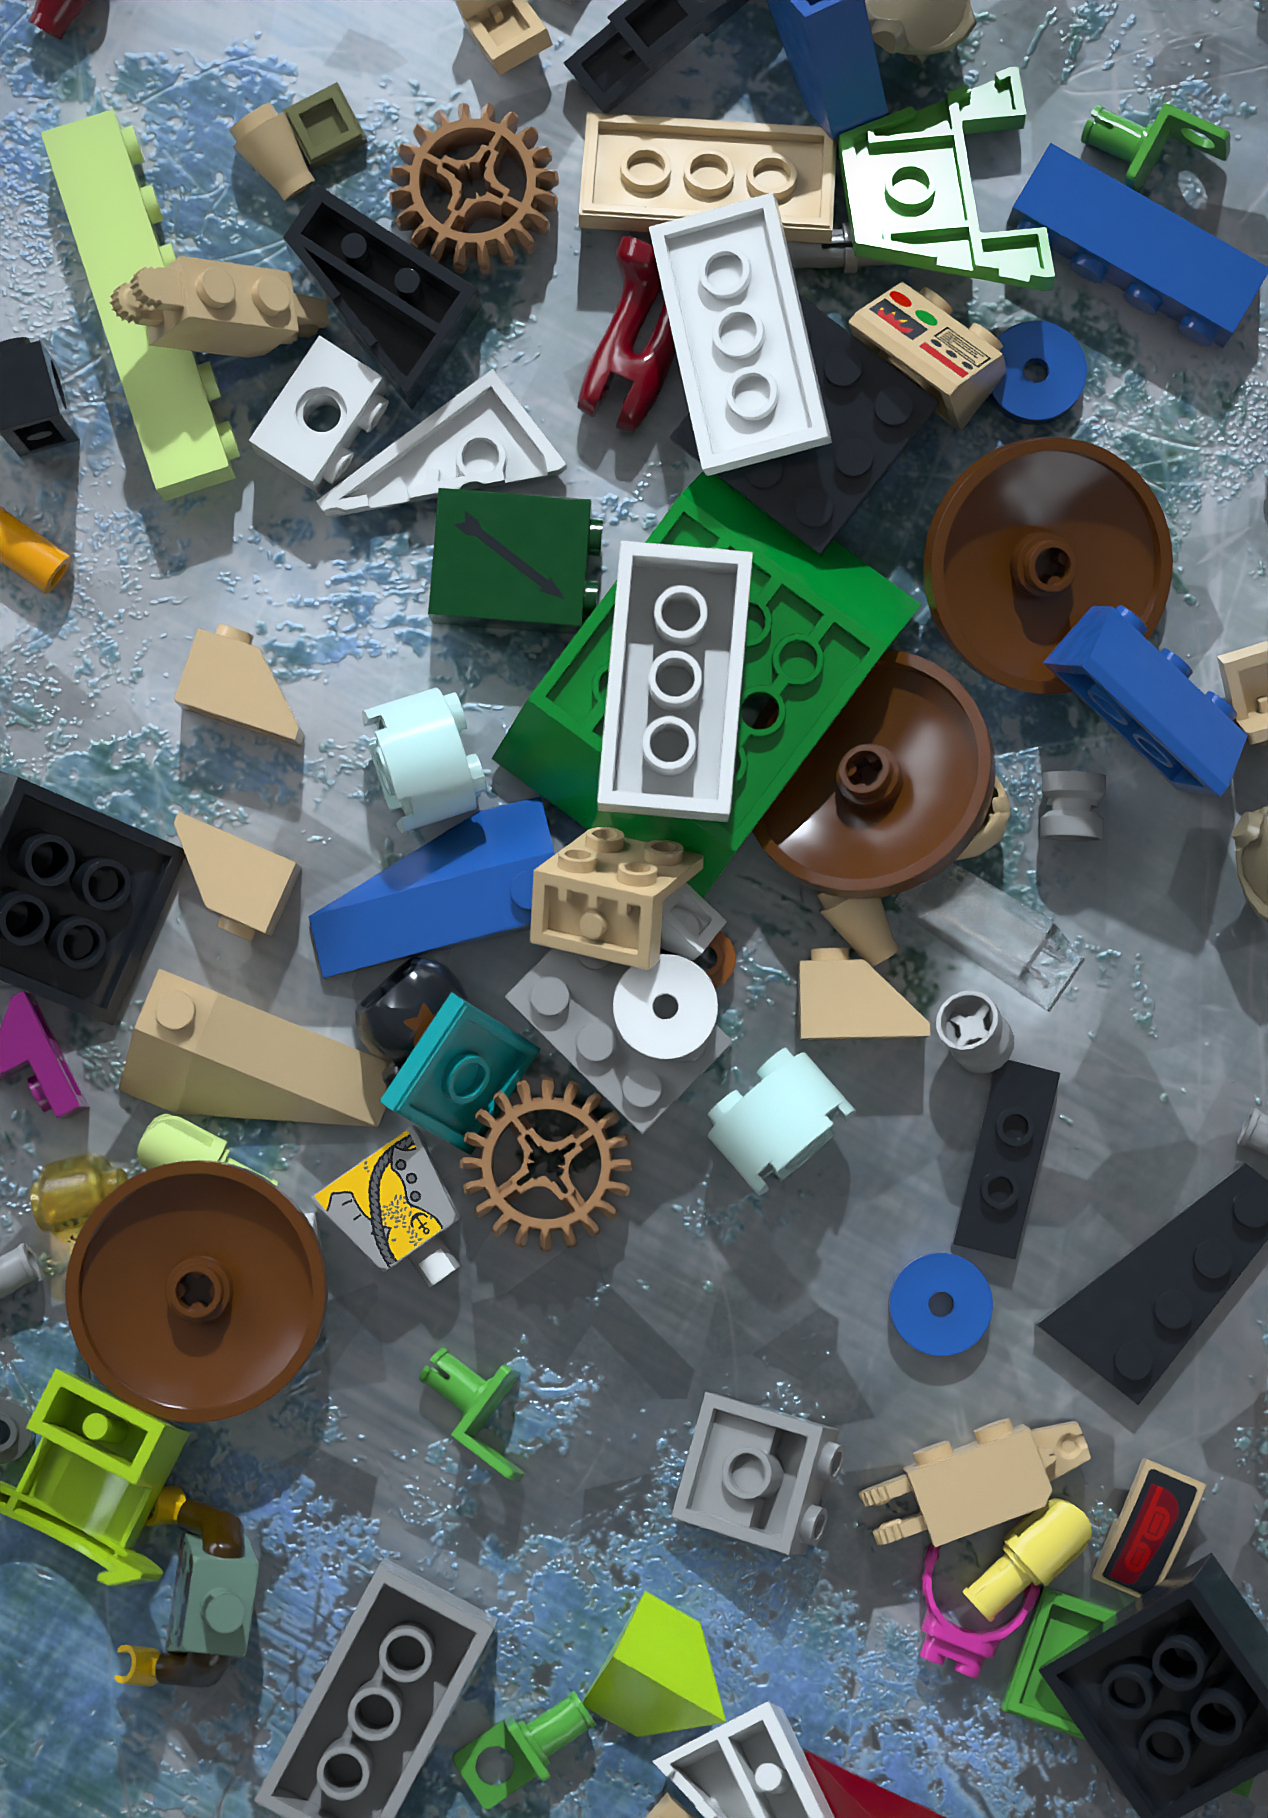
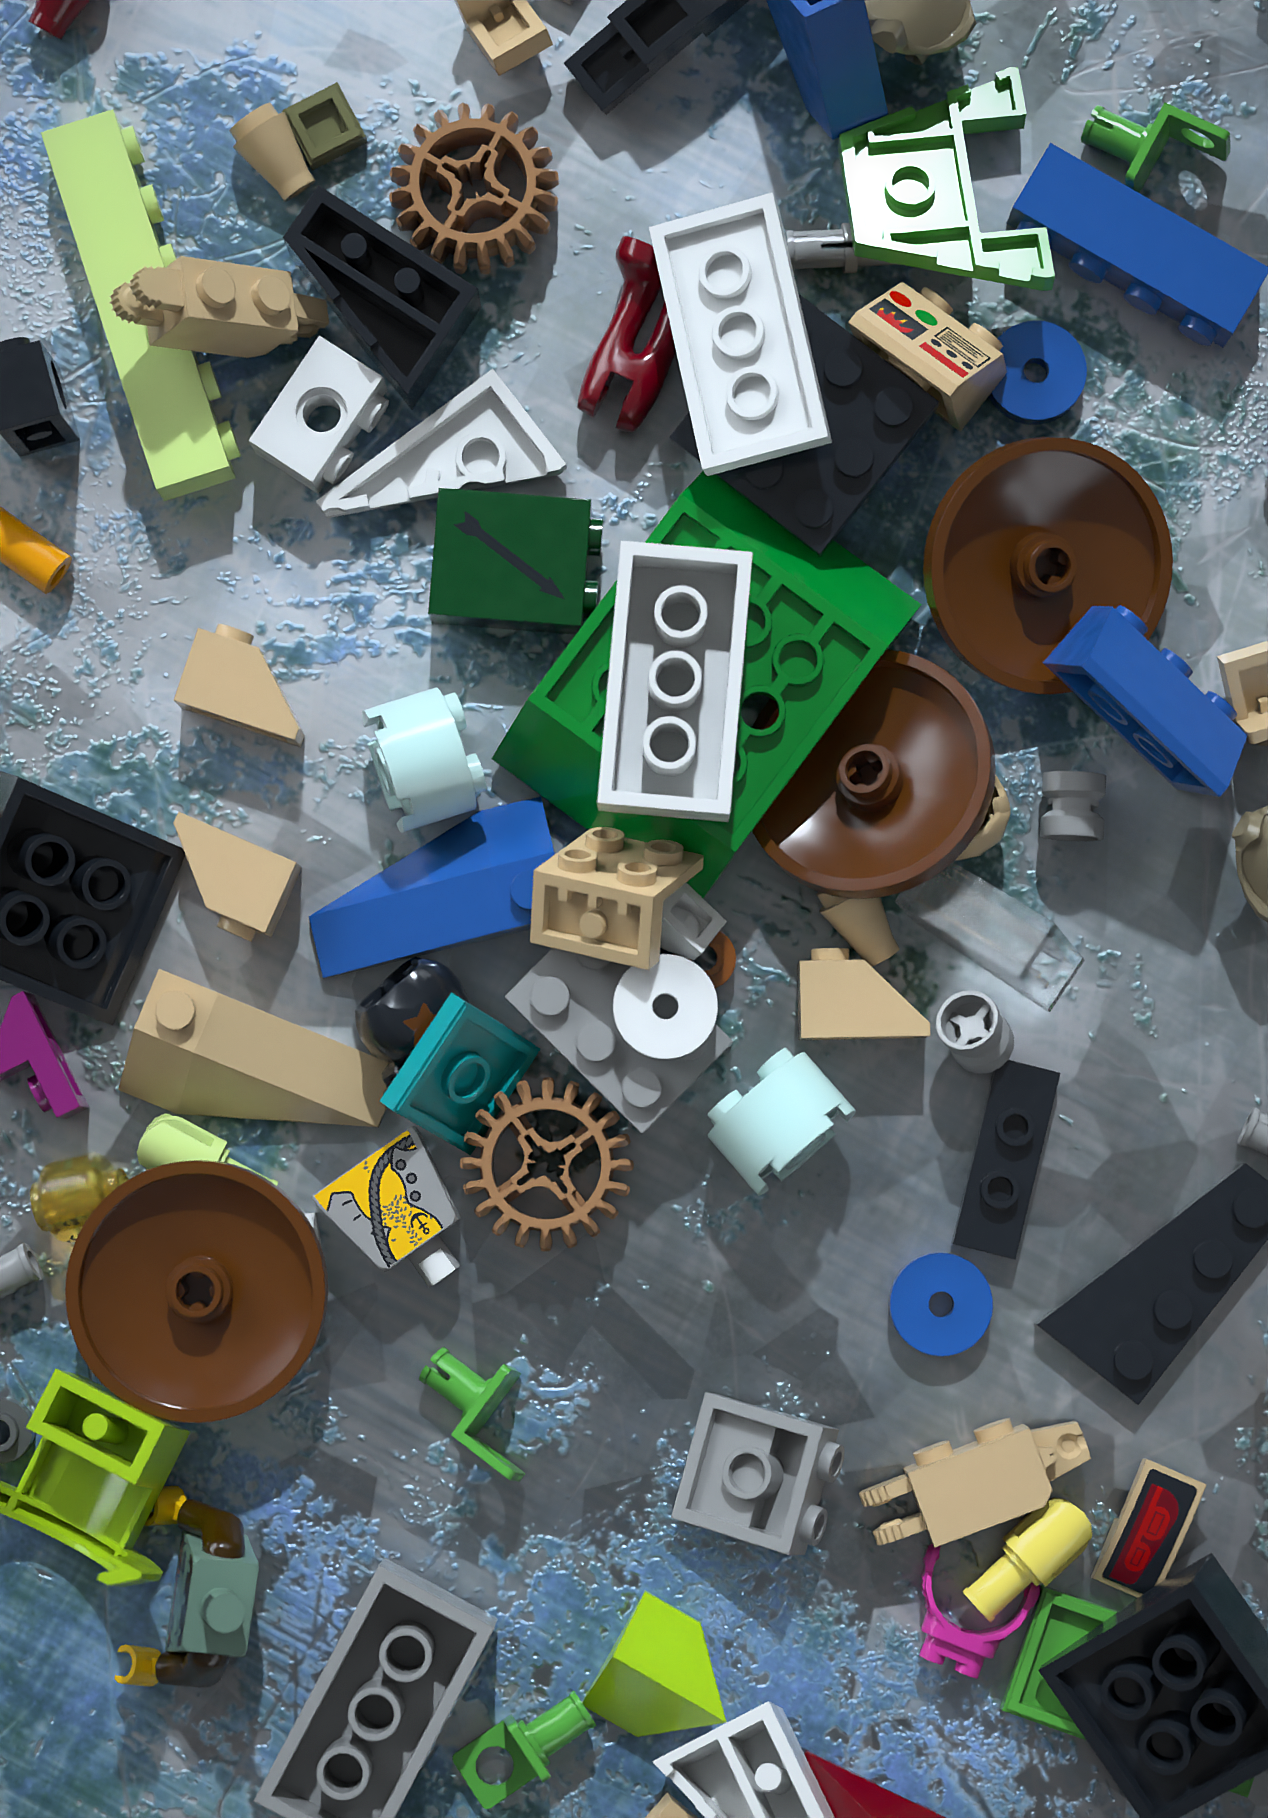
(670, 168): tan tile -> none

